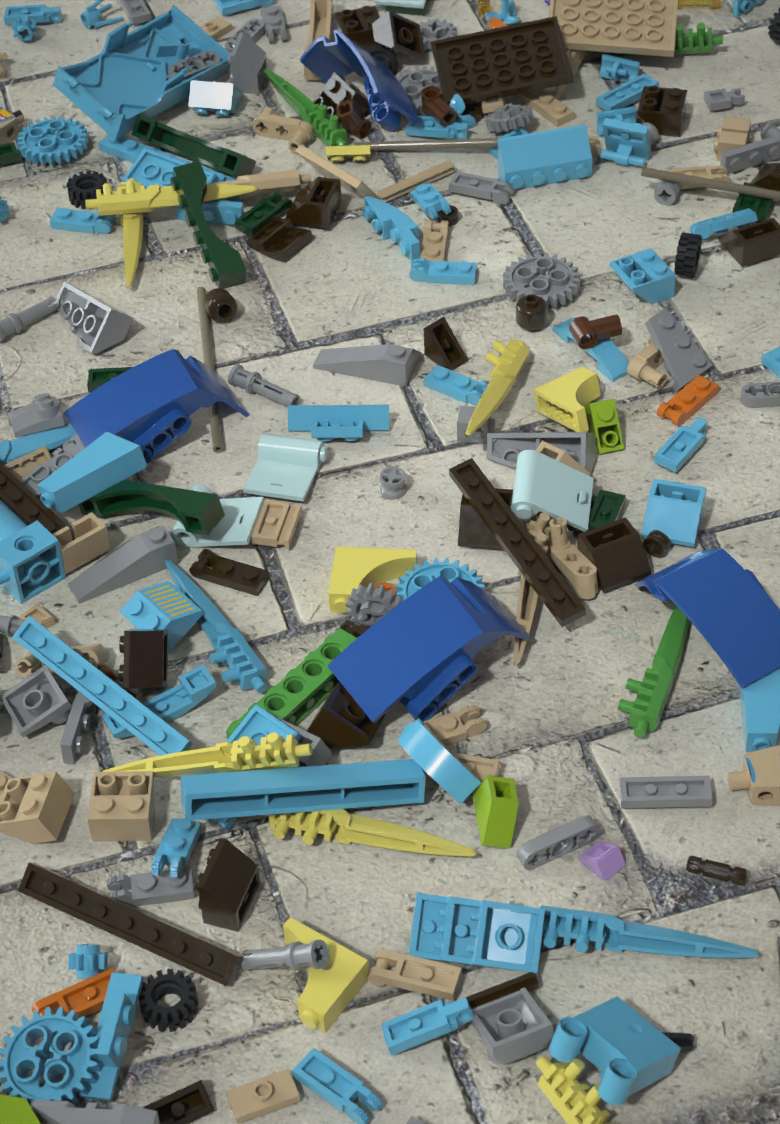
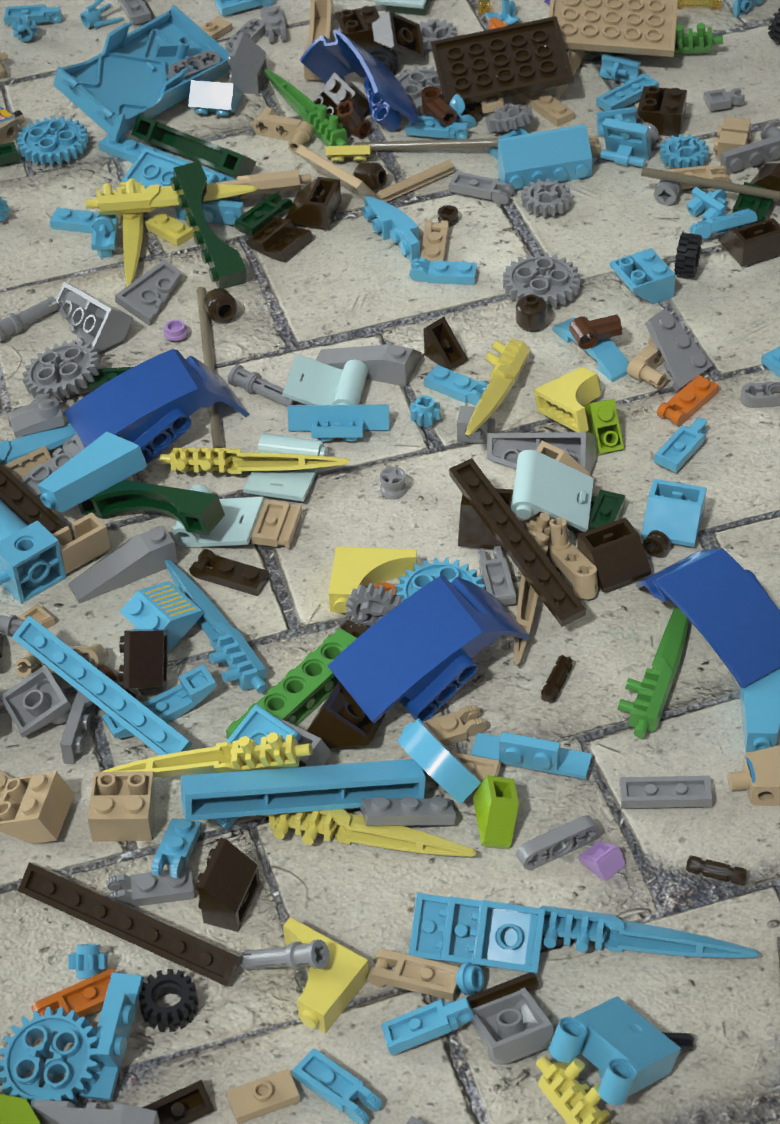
(62, 369): none -> light grey gear
(84, 187): black tyre -> none
(104, 236): none -> medium azure hips
(149, 292): none -> light grey wing
(169, 229): none -> light yellow plate
(175, 330): none -> lavender plate
(235, 461): none -> light yellow piece
(325, 383): none -> light aqua door
(371, 174): none -> dark brown head
(407, 811): none -> light grey plate
(425, 411): none -> medium azure gear
(430, 200): medium azure hinge -> none
(470, 978): none -> medium azure plate
(496, 576): none -> light grey hinge
(532, 754): none -> medium azure bracket
(546, 197): none -> light grey gear
(556, 679): none -> dark brown axle
(683, 152): none -> medium azure gear
(712, 203): none -> medium azure hips

